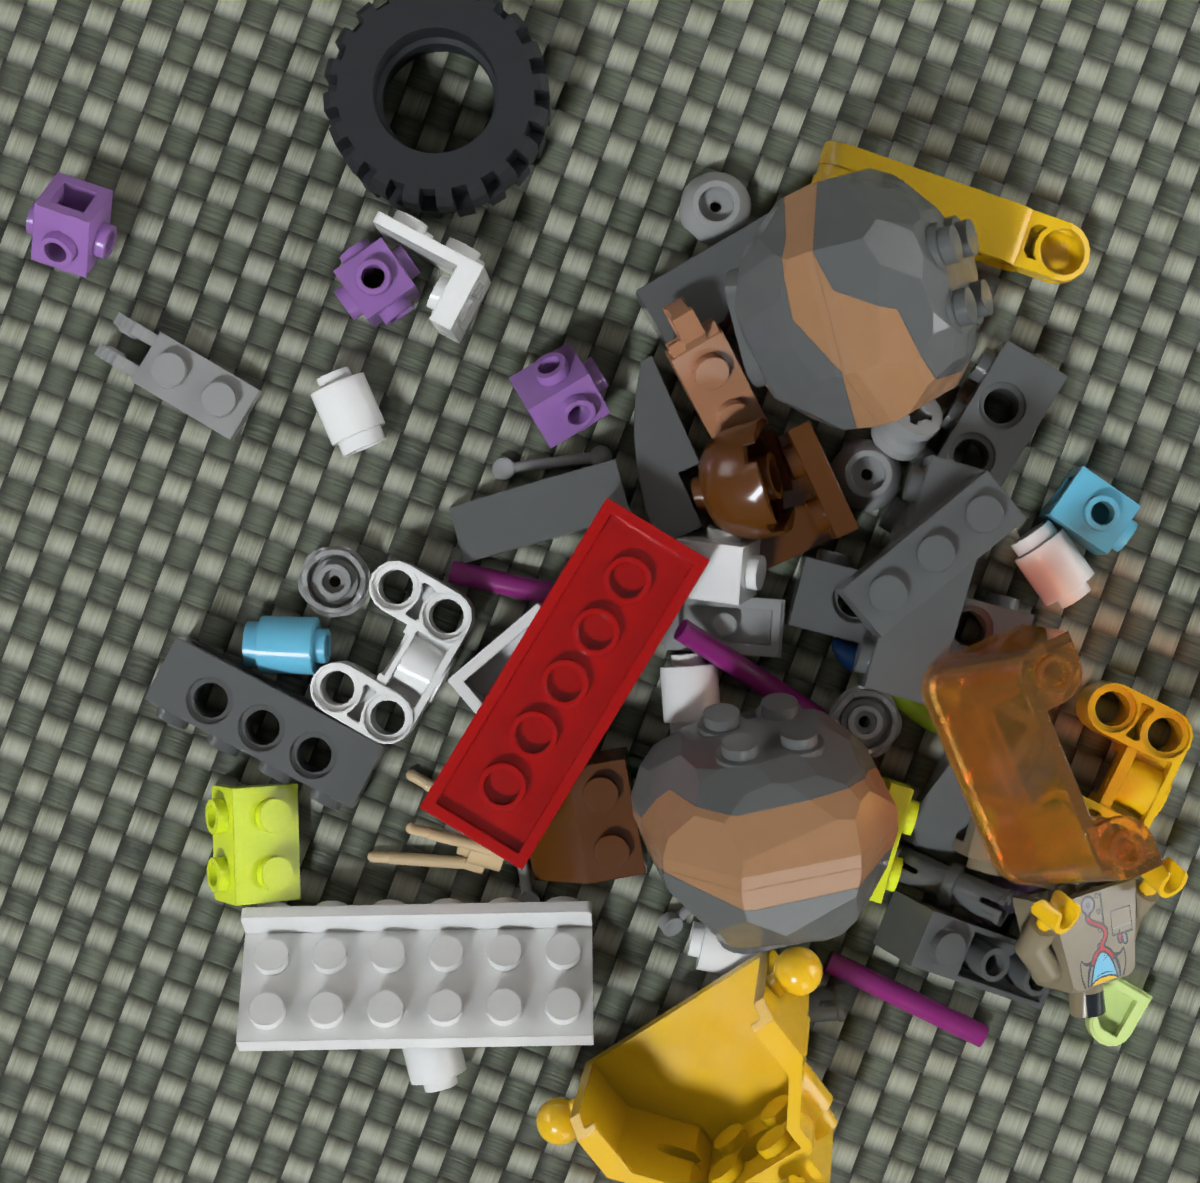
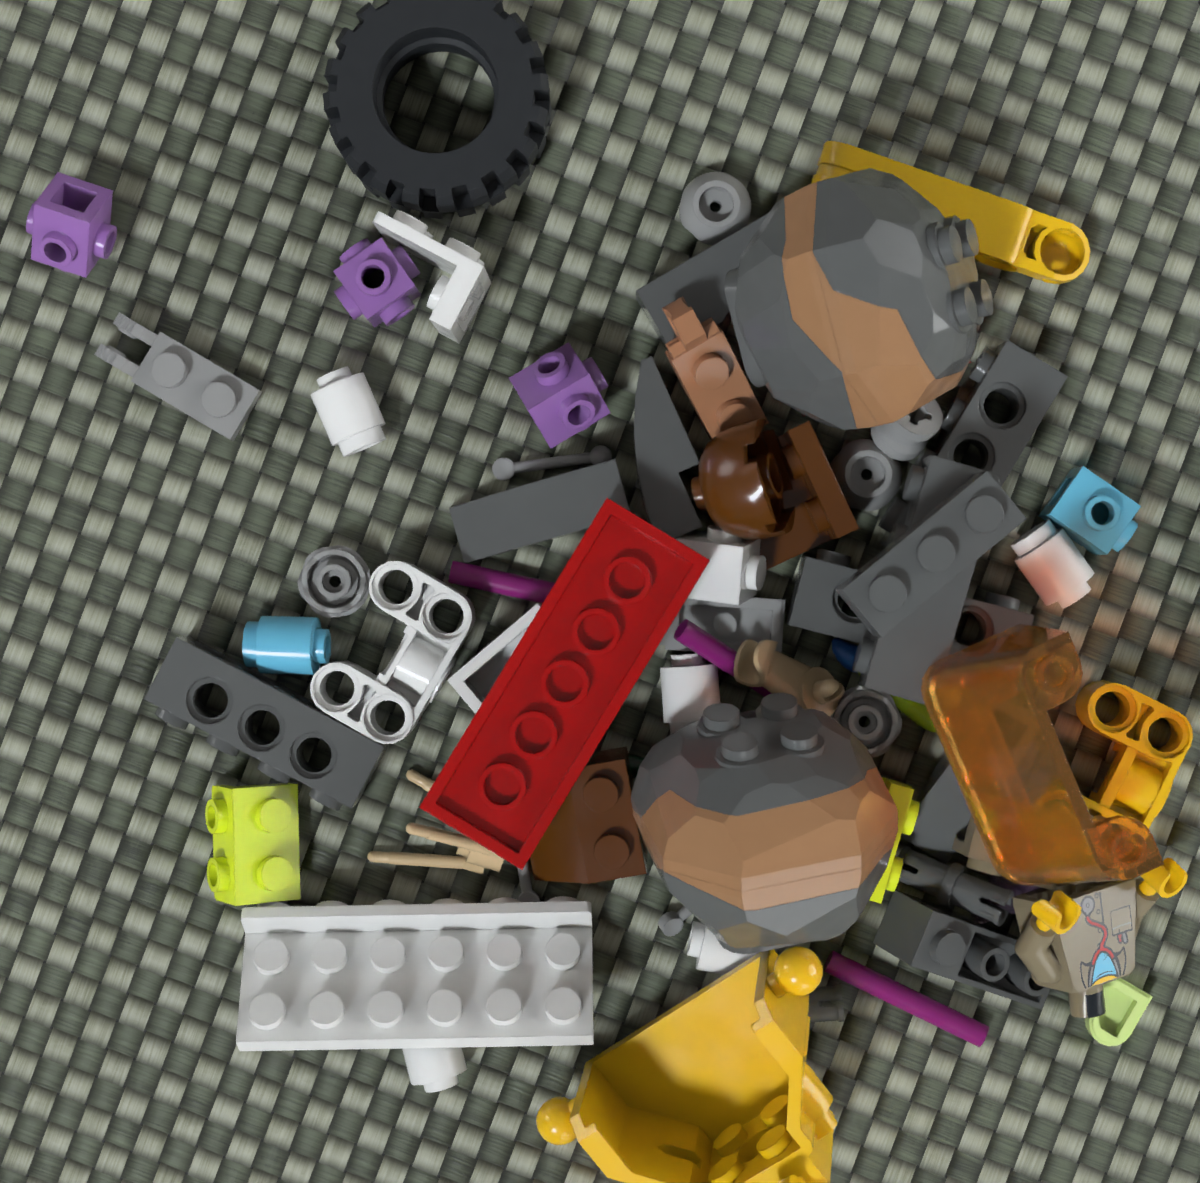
(762, 666): none -> tan piece

